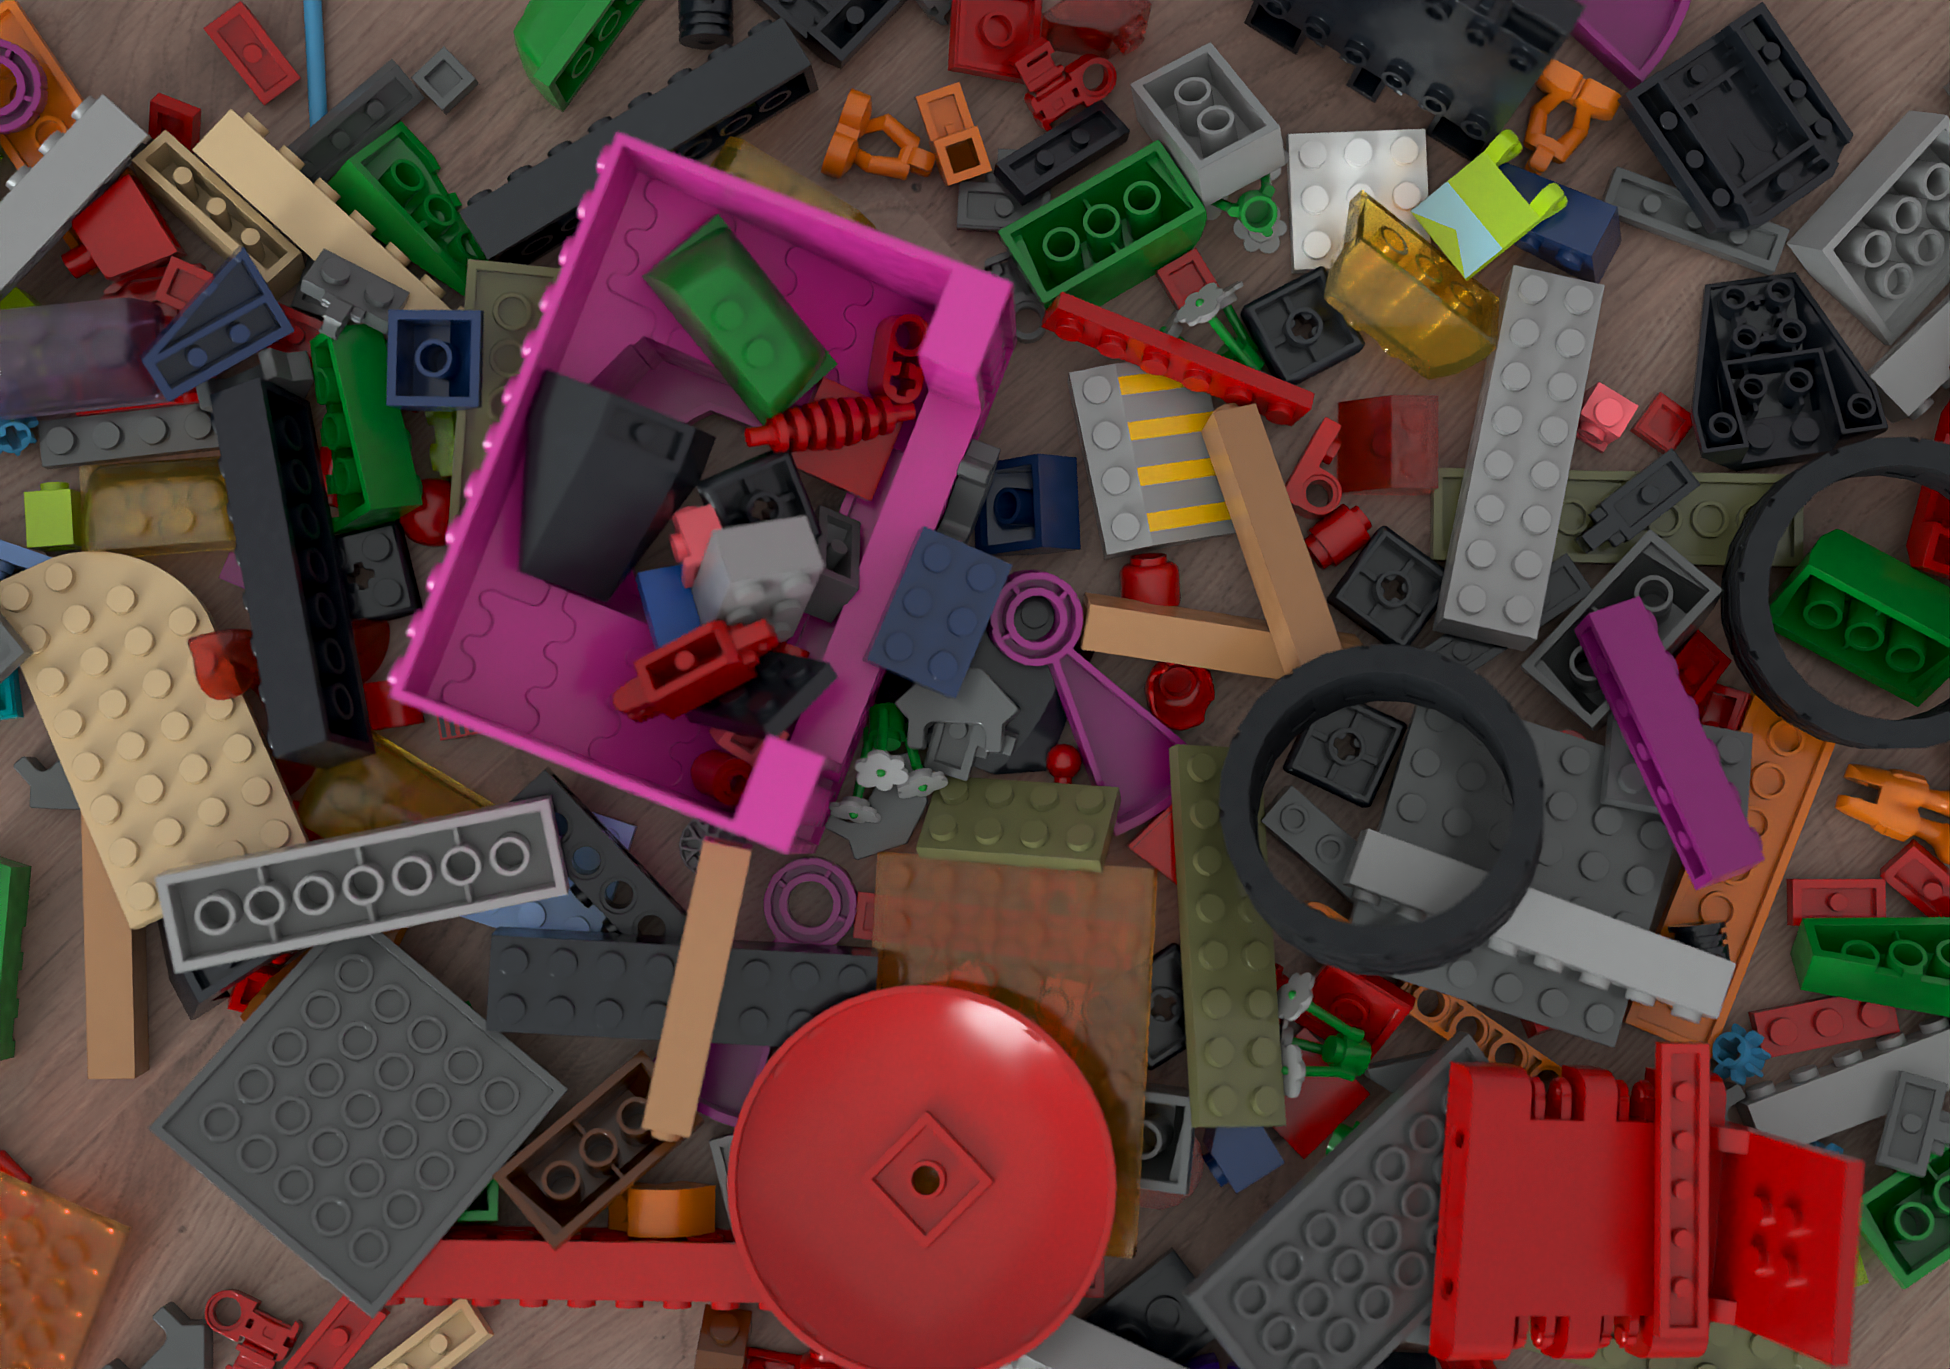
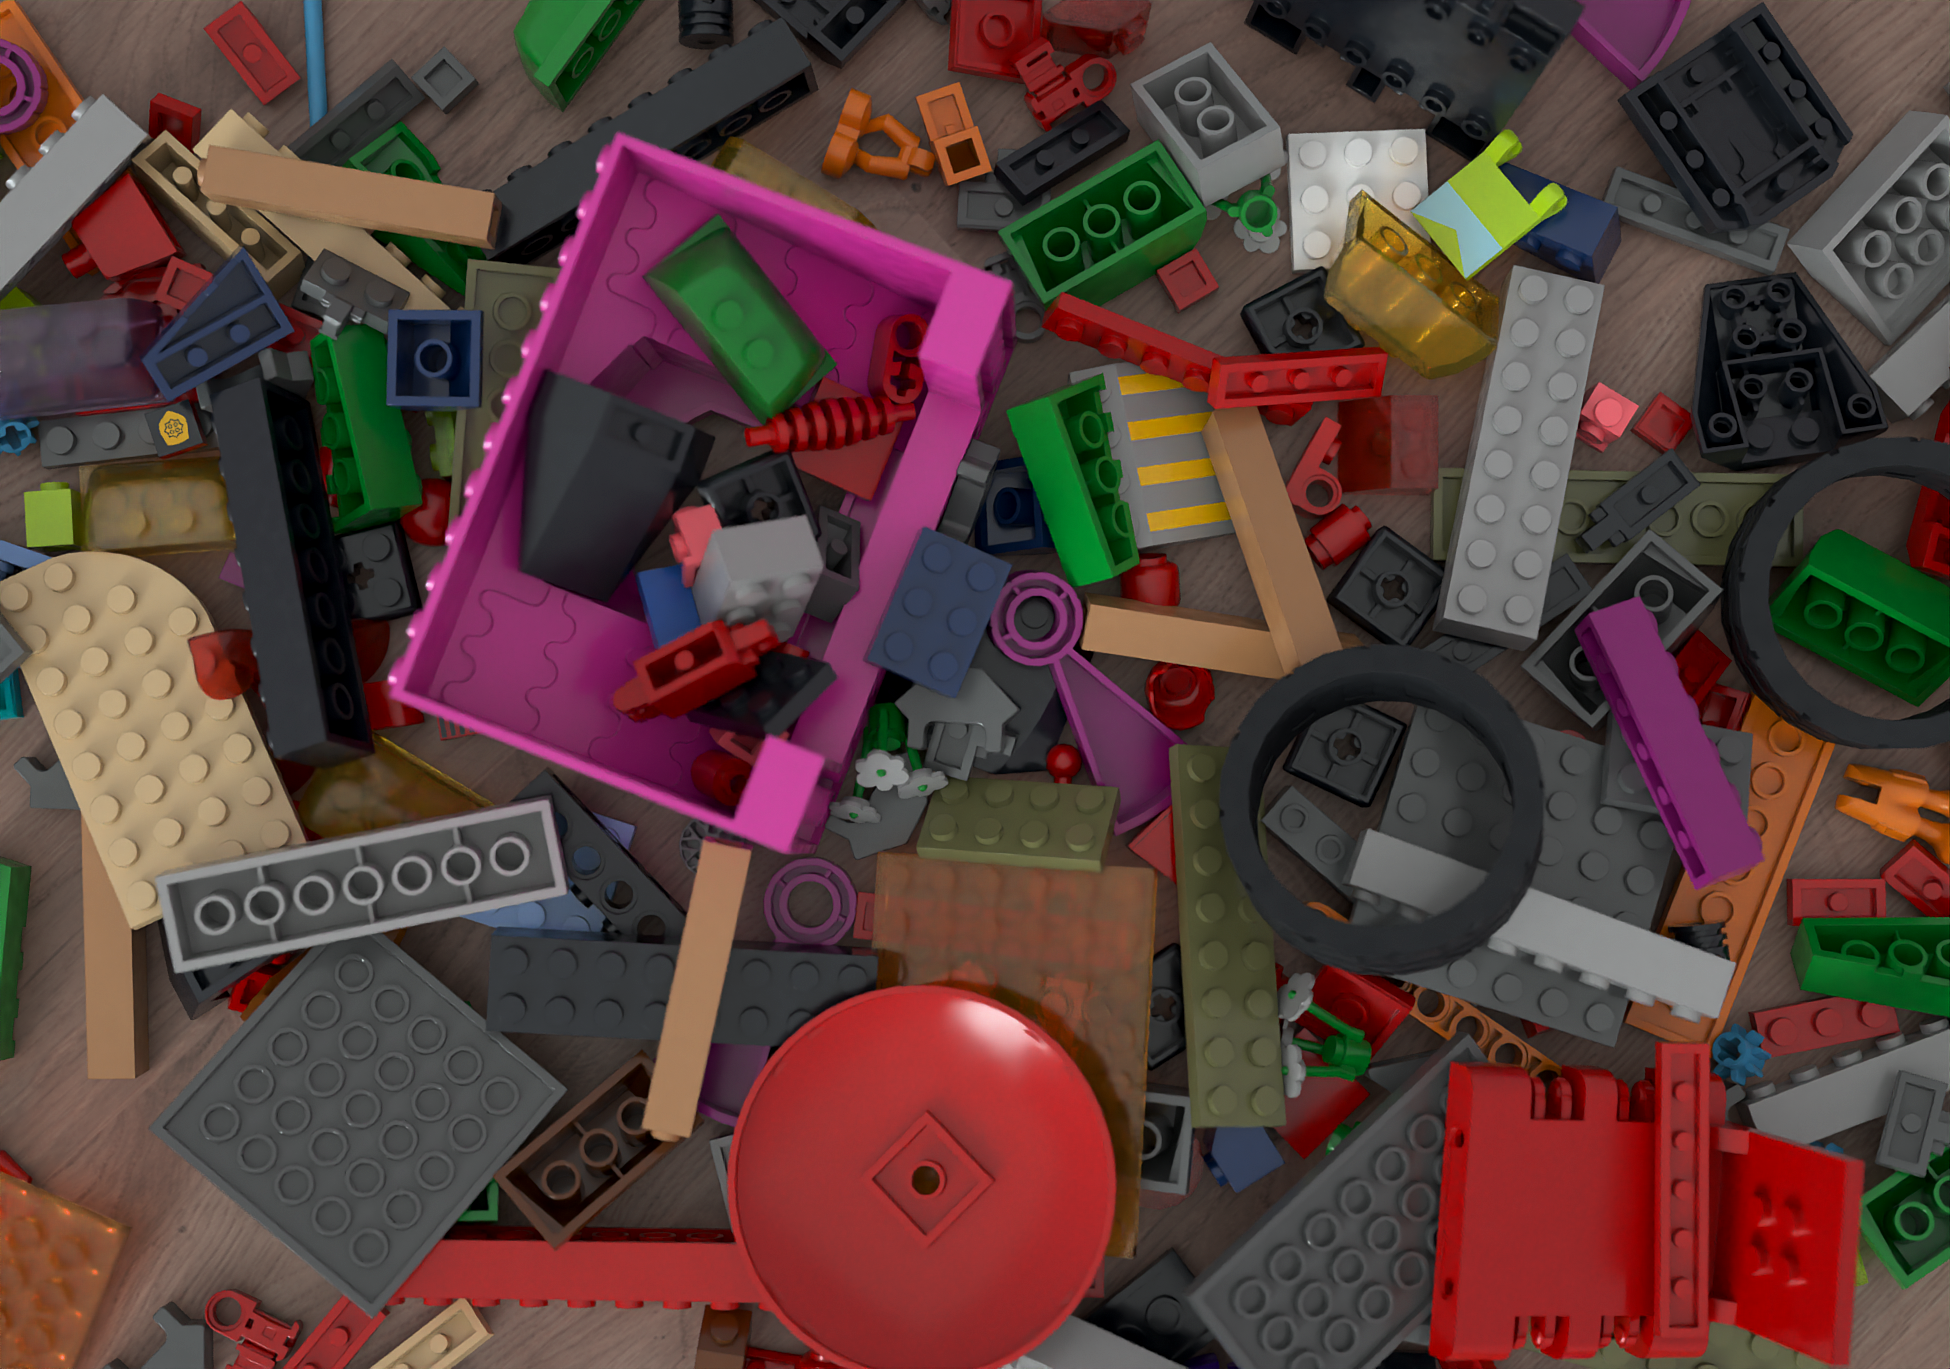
(176, 429): none -> black tile
(350, 196): none -> medium nougat brick
(664, 1210): orange brick -> none
(1077, 479): none -> green wedge
(1202, 308): plant -> none
(1296, 377): none -> red plate
(1566, 85): orange piece -> none

